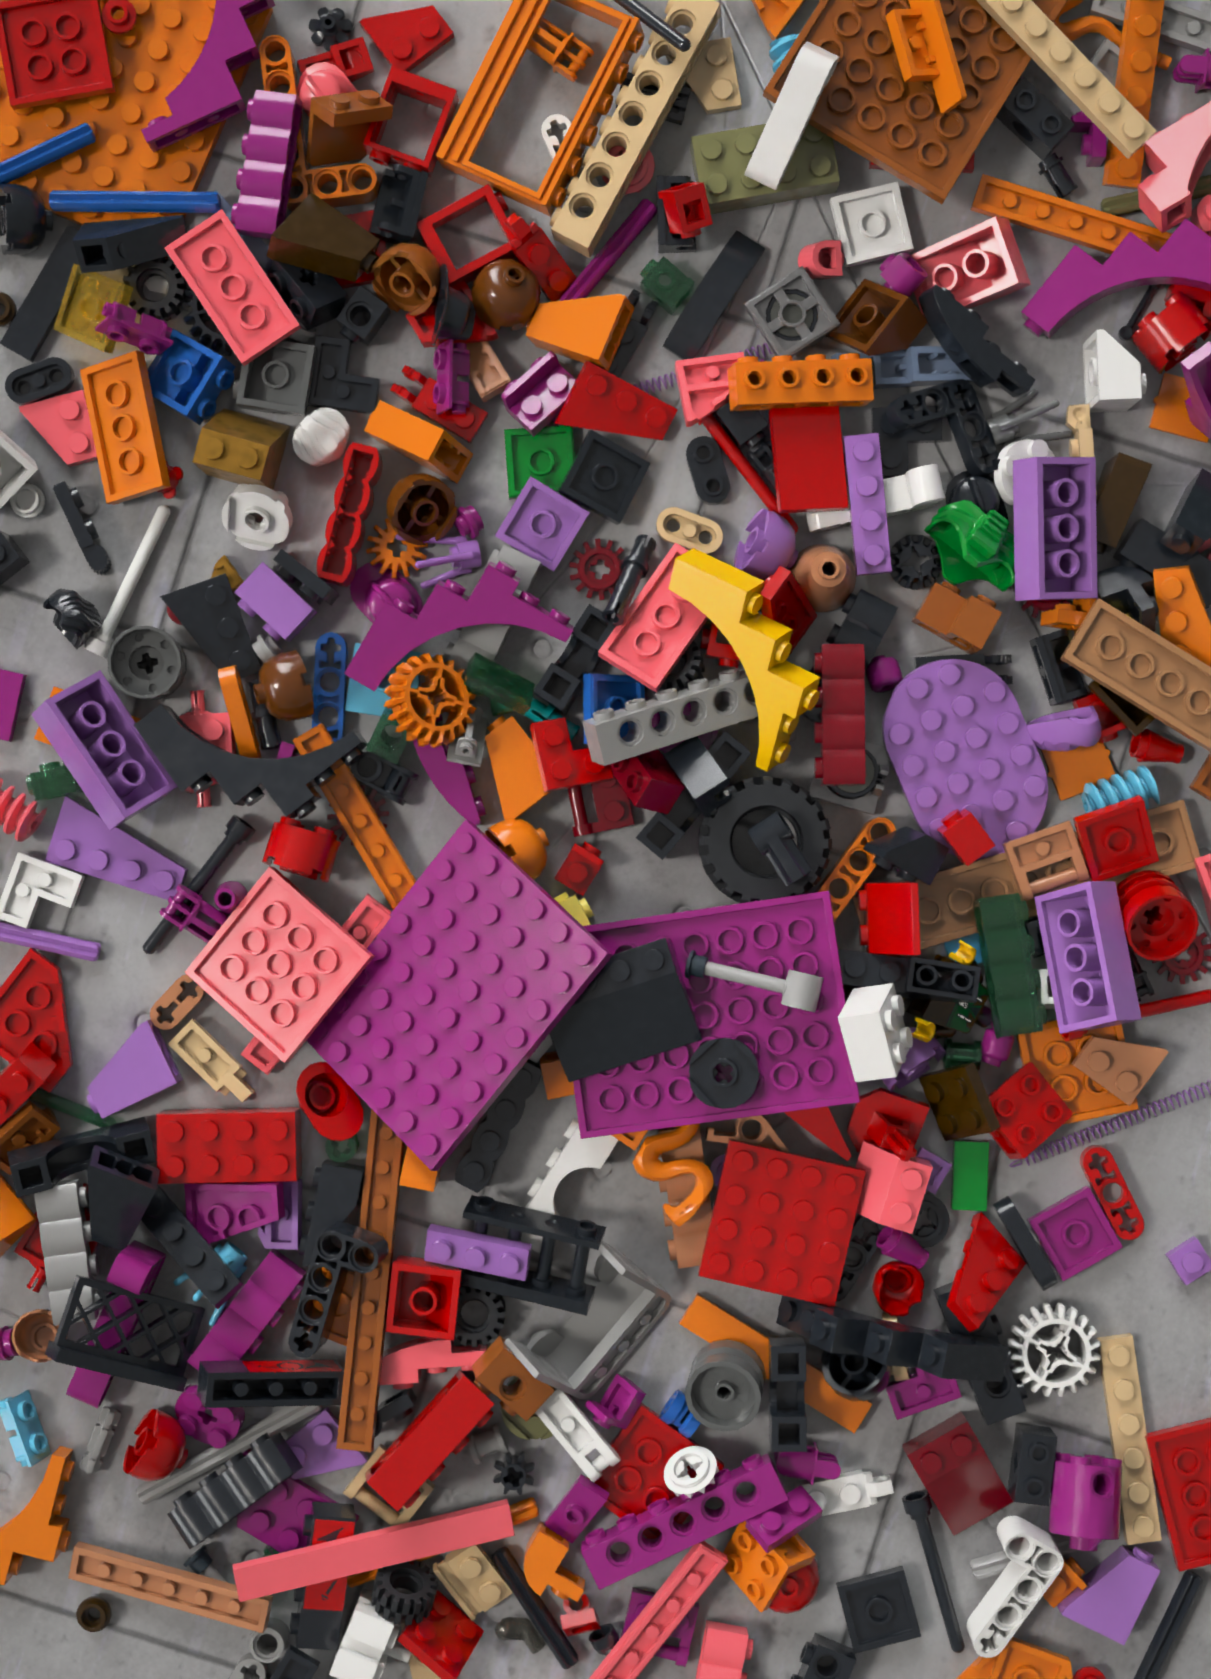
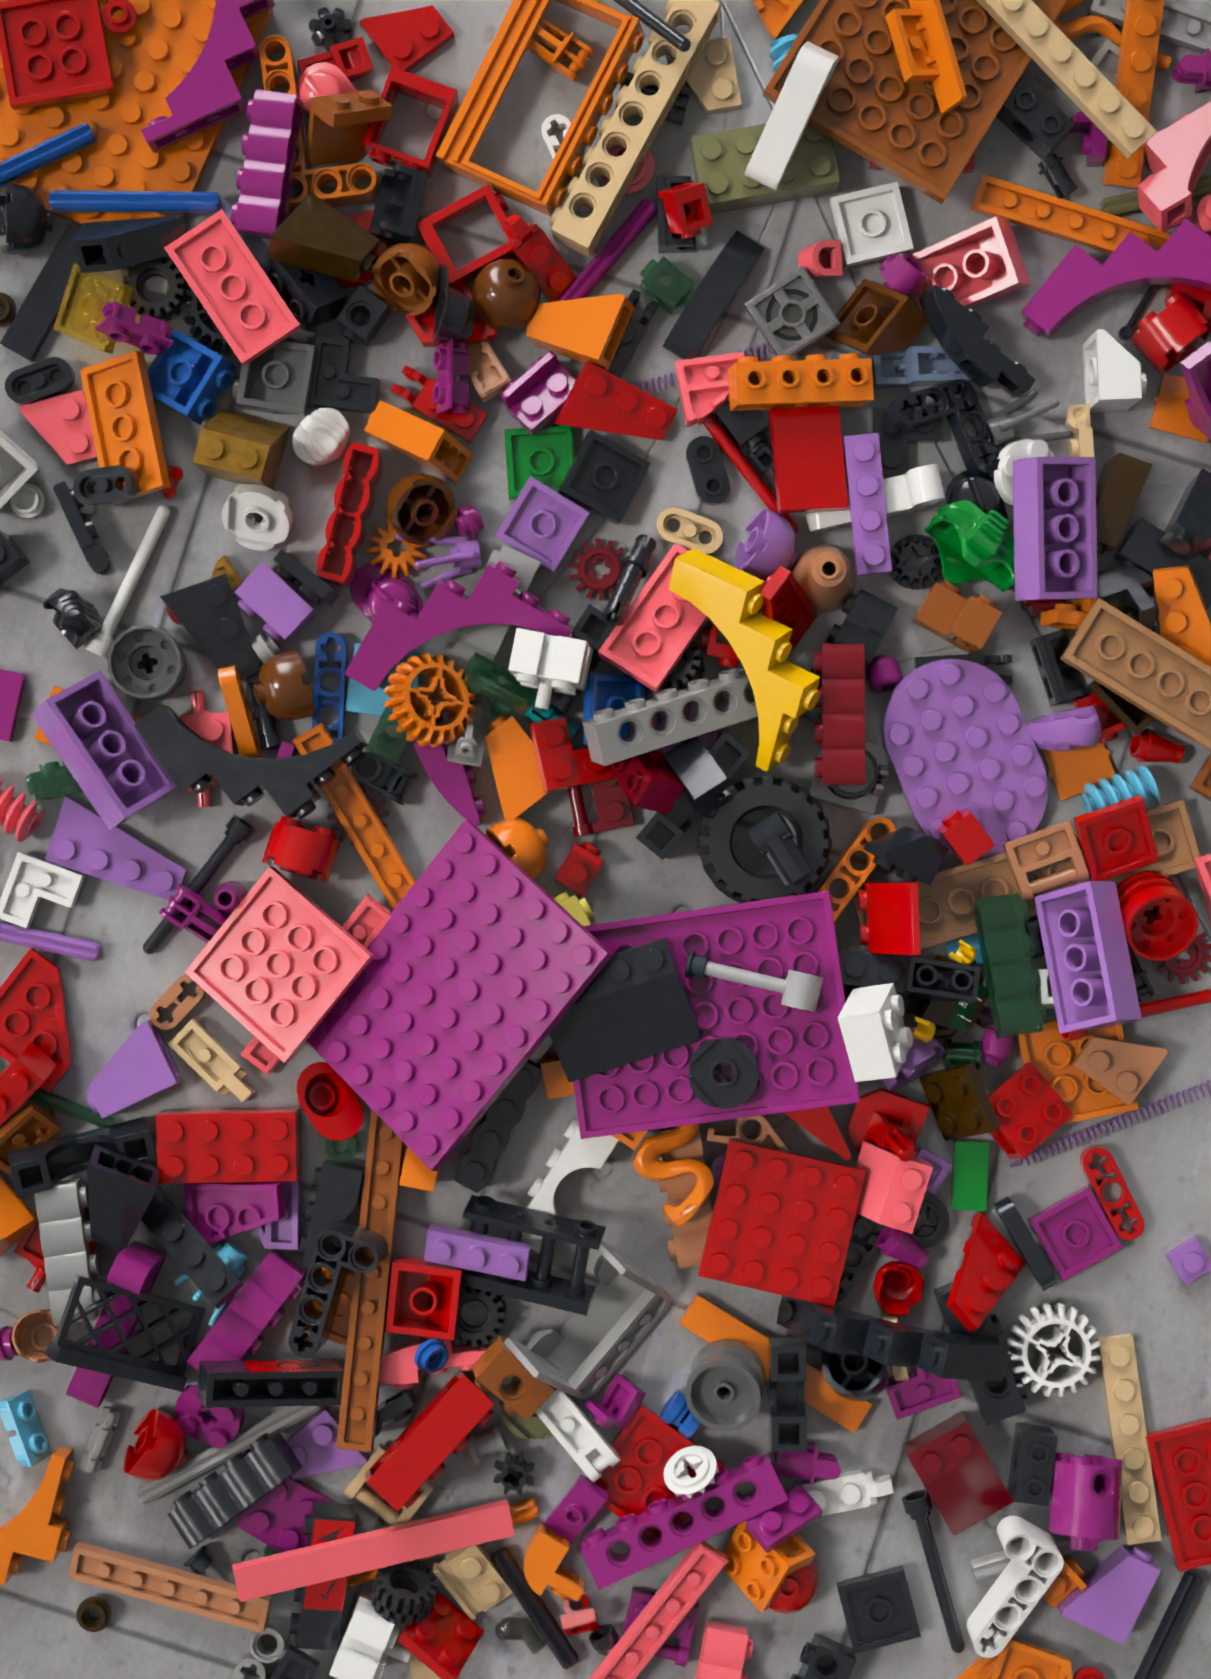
(109, 485): none -> black plate
(431, 1355): none -> blue plate
(549, 663): none -> white brick

